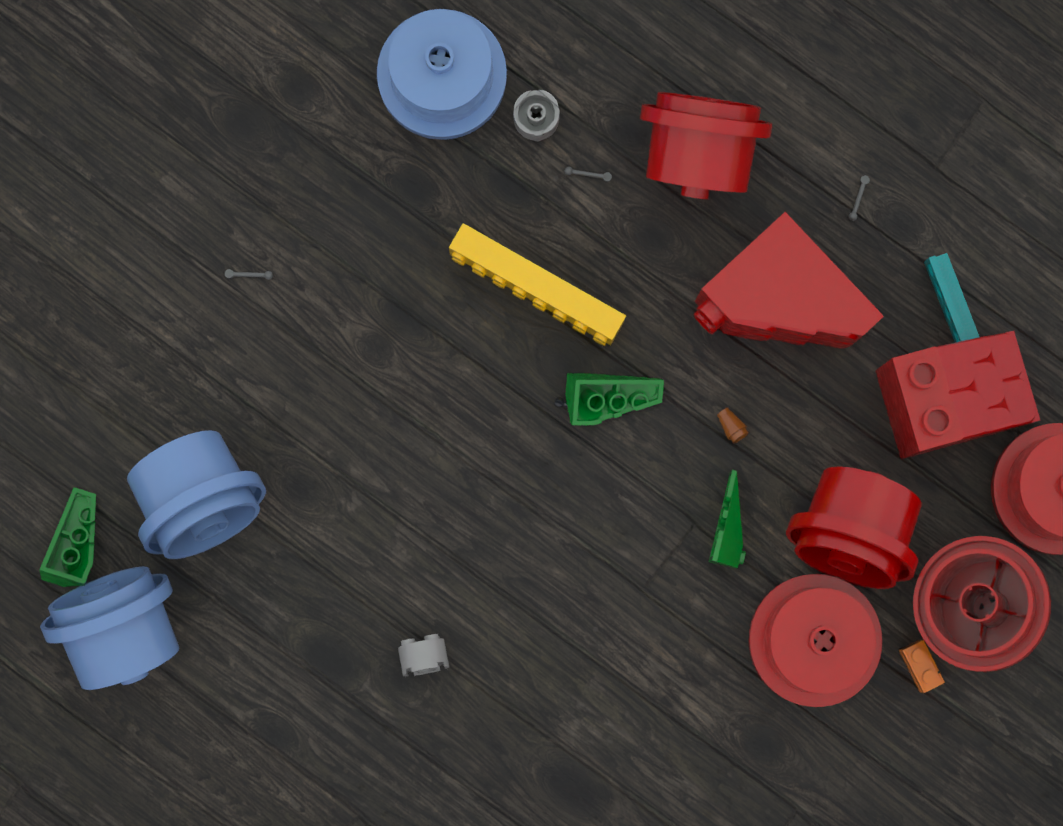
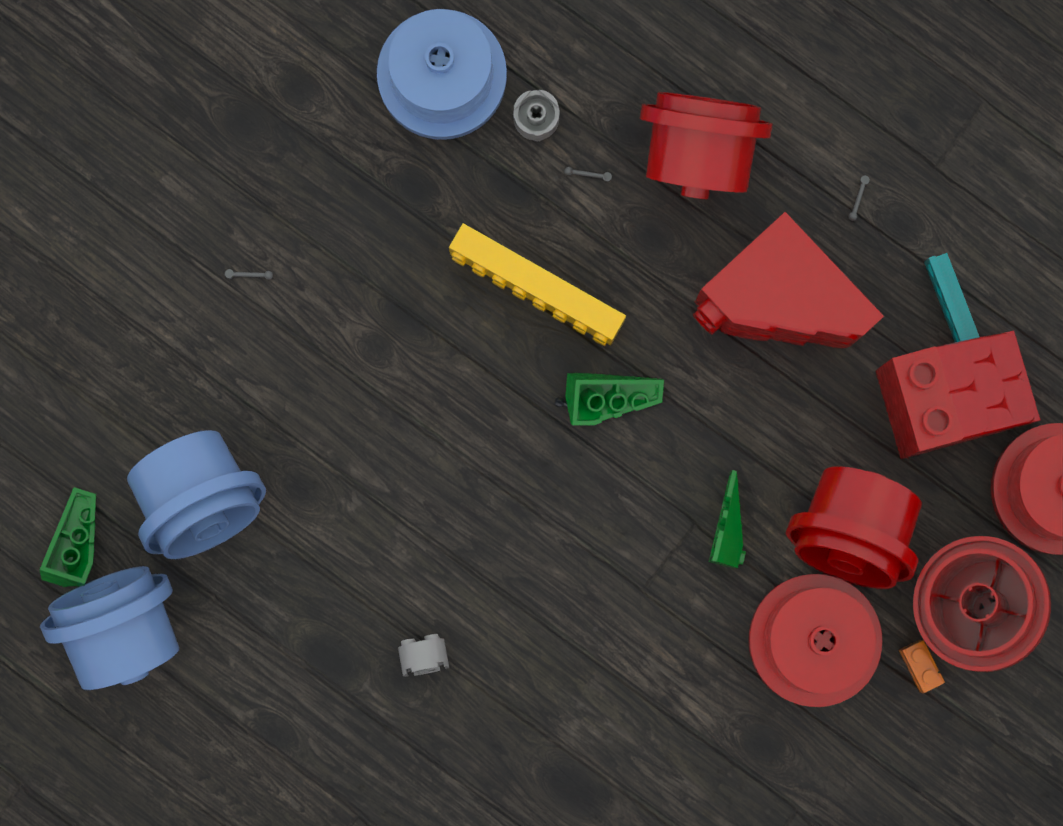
(732, 425): dark orange cone -> none

